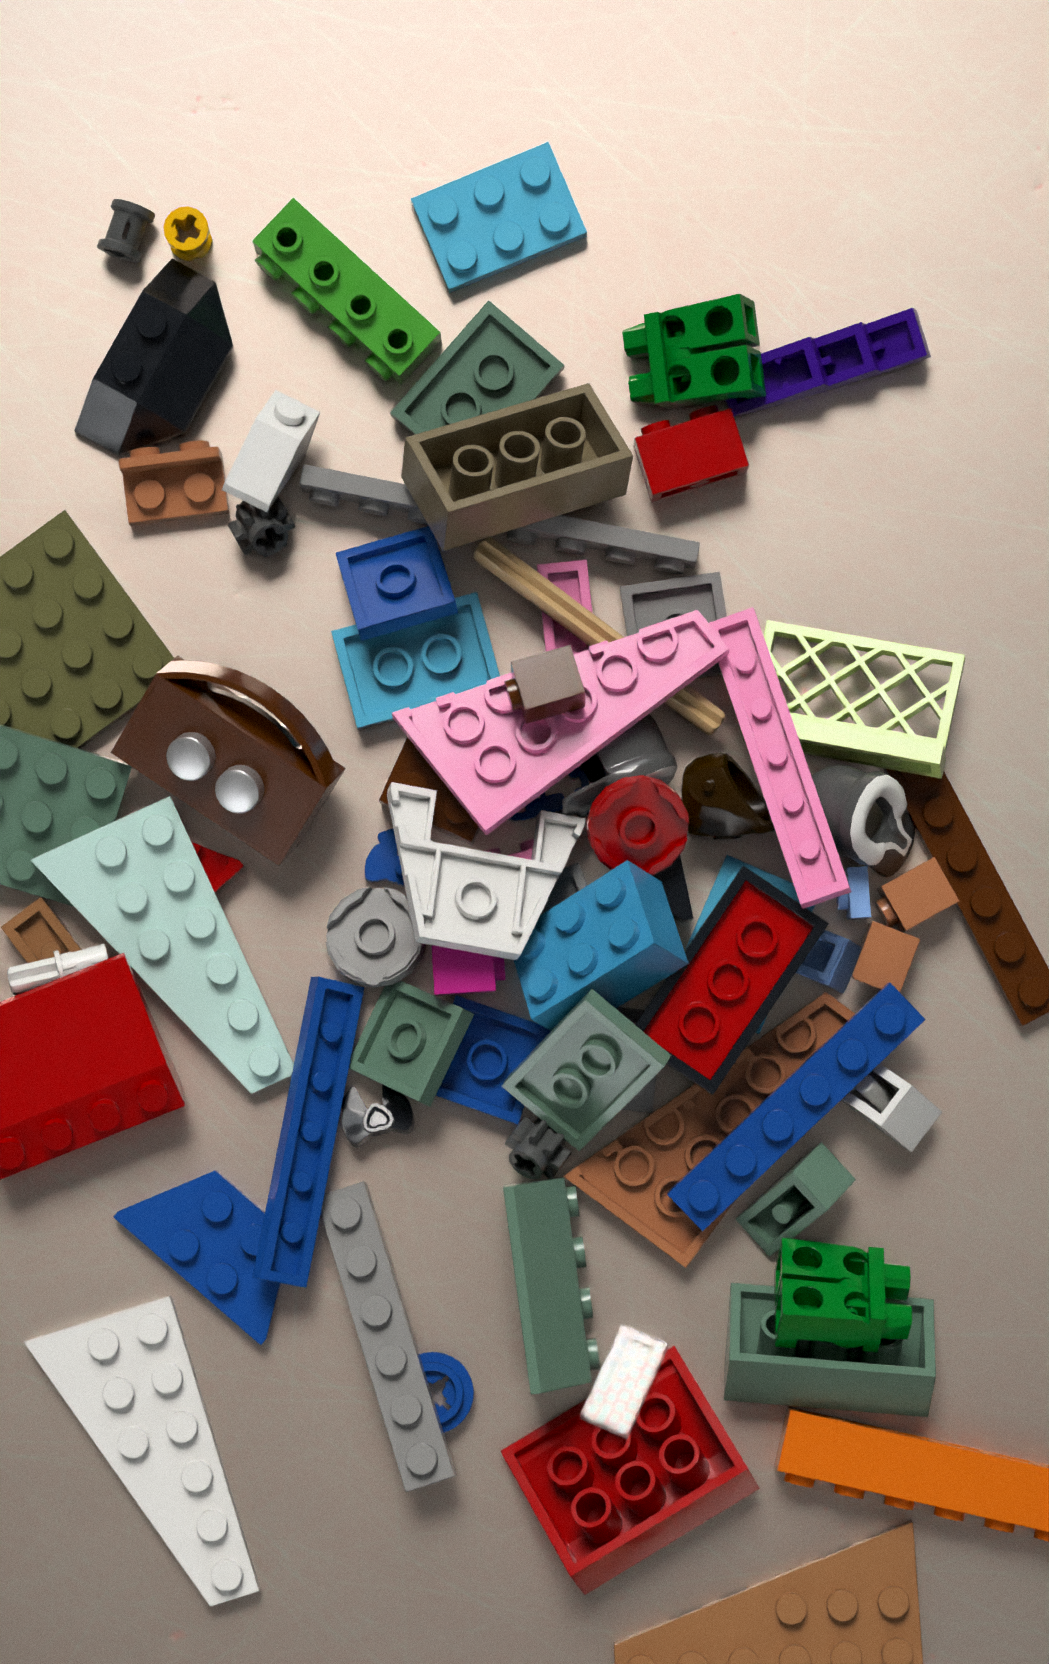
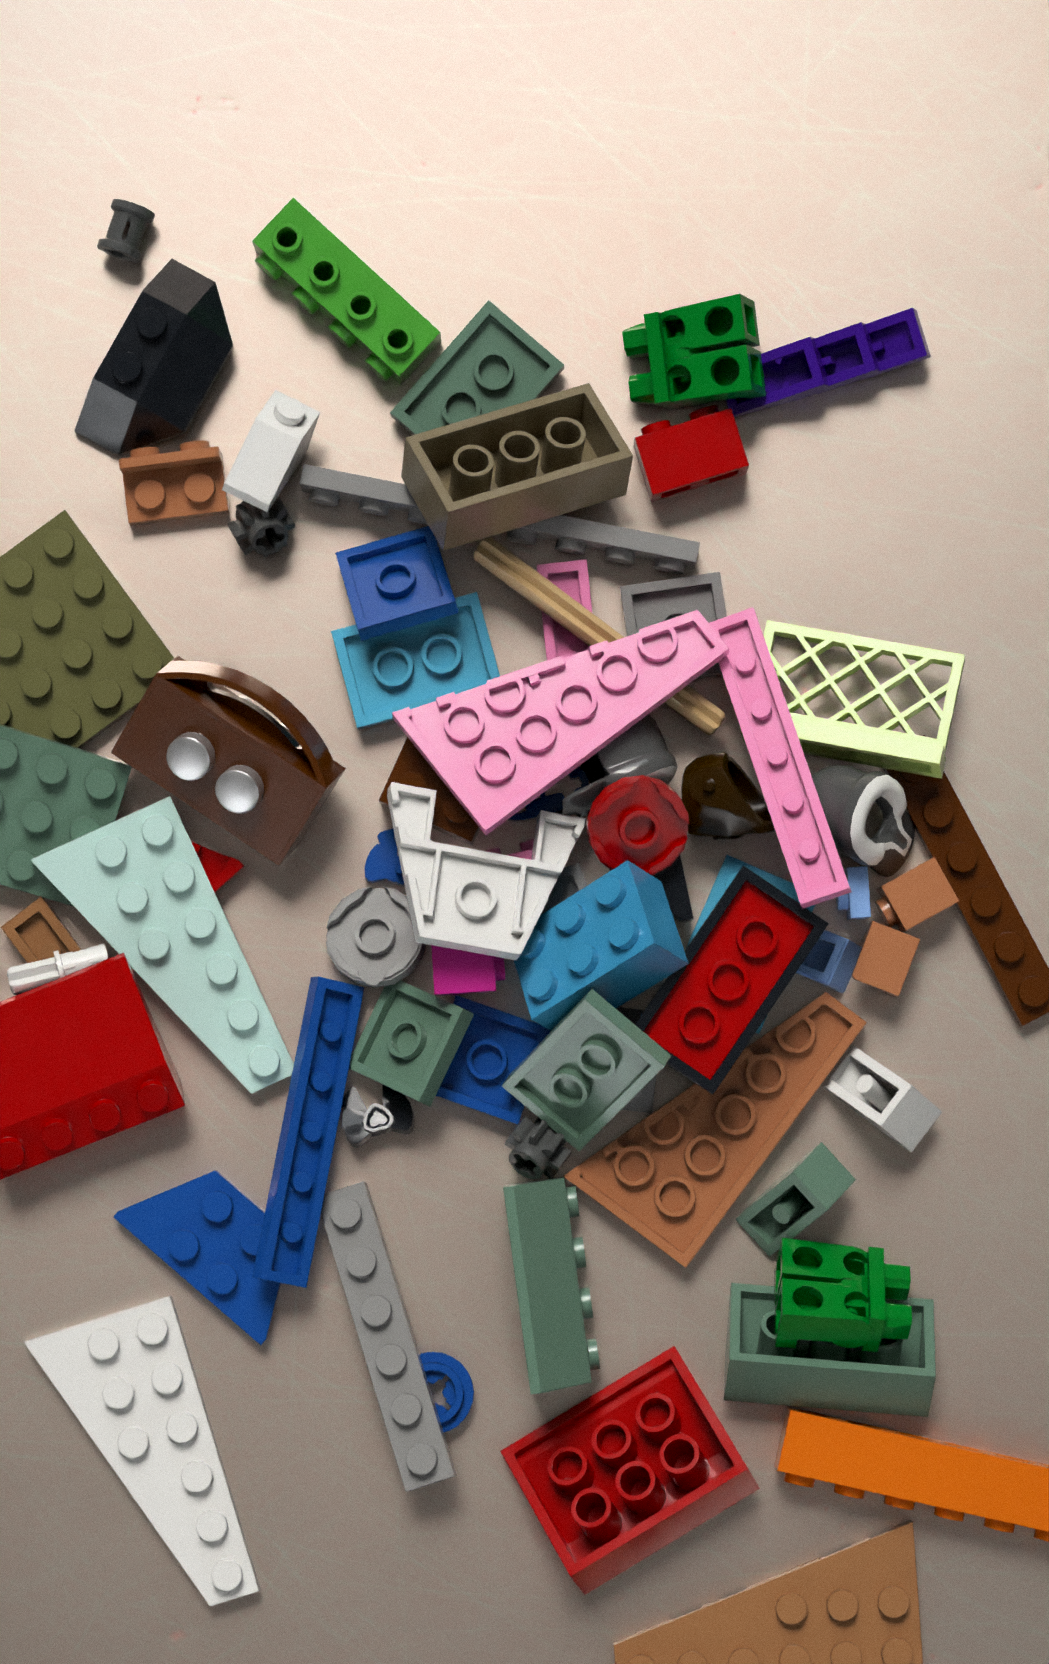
(183, 219): yellow bush -> none
(498, 217): medium azure plate -> none
(545, 685): brick -> none
(624, 1381): clear tile -> none
(795, 1106): blue plate -> none

